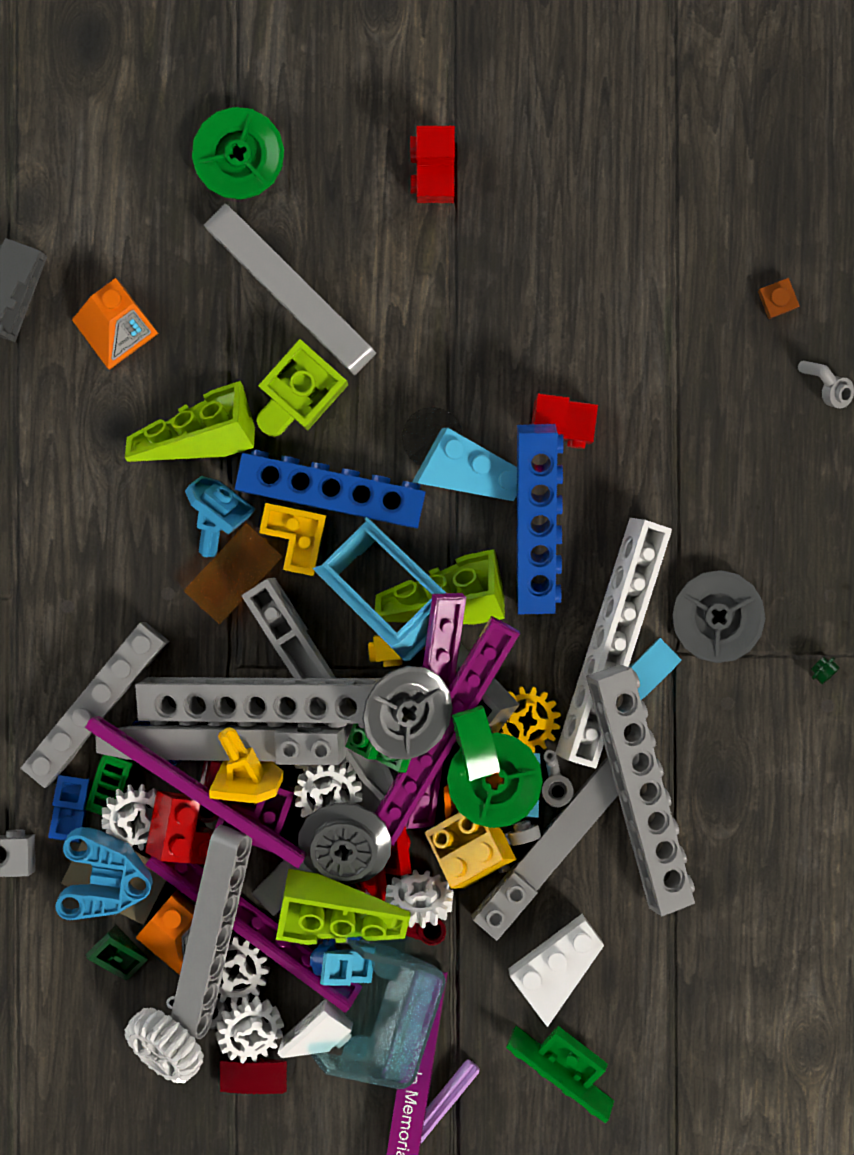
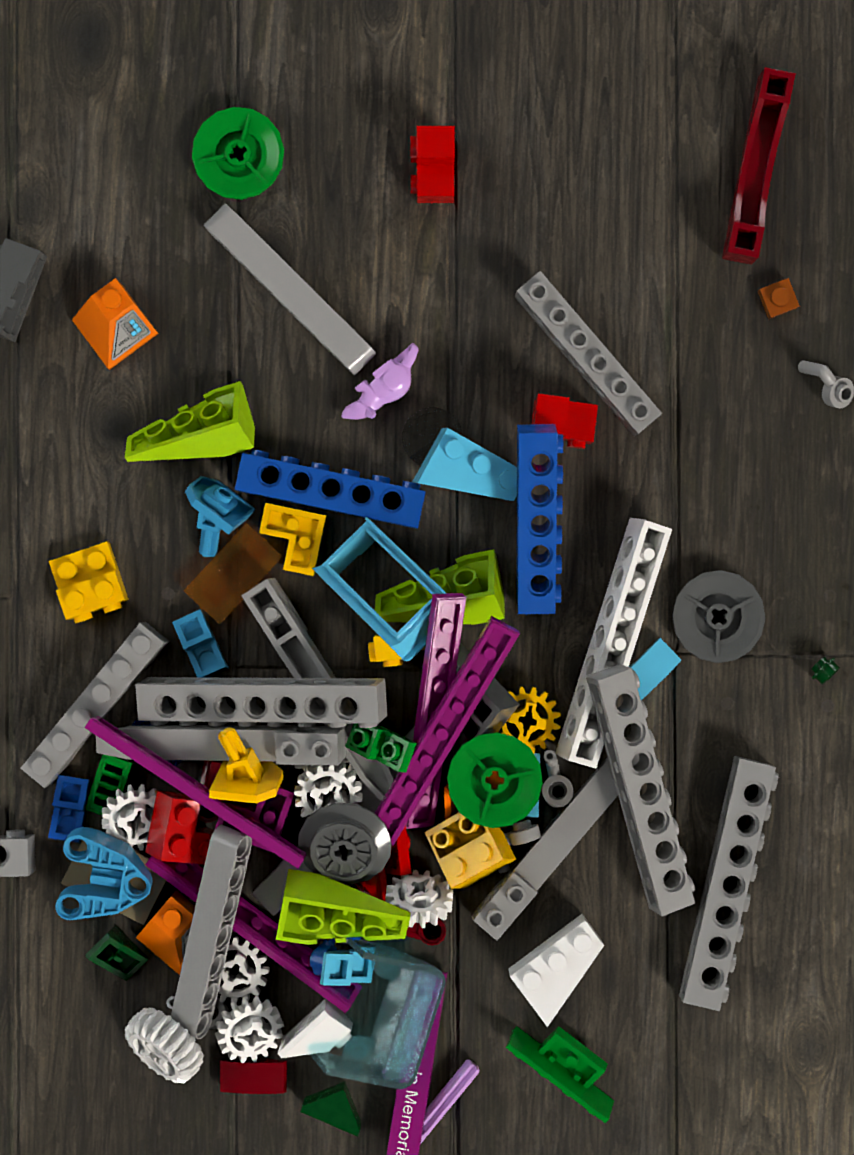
(88, 582): none -> yellow plate
(200, 644): none -> dark azure slope
(299, 389): lime brick -> none
(334, 1107): none -> dark green slope
(390, 384): none -> lavender animal
(428, 715): dark grey piece -> none
(476, 743): green slope -> none
(587, 353): none -> light grey brick
(714, 992): none -> light grey brick
(756, 167): none -> dark red arch

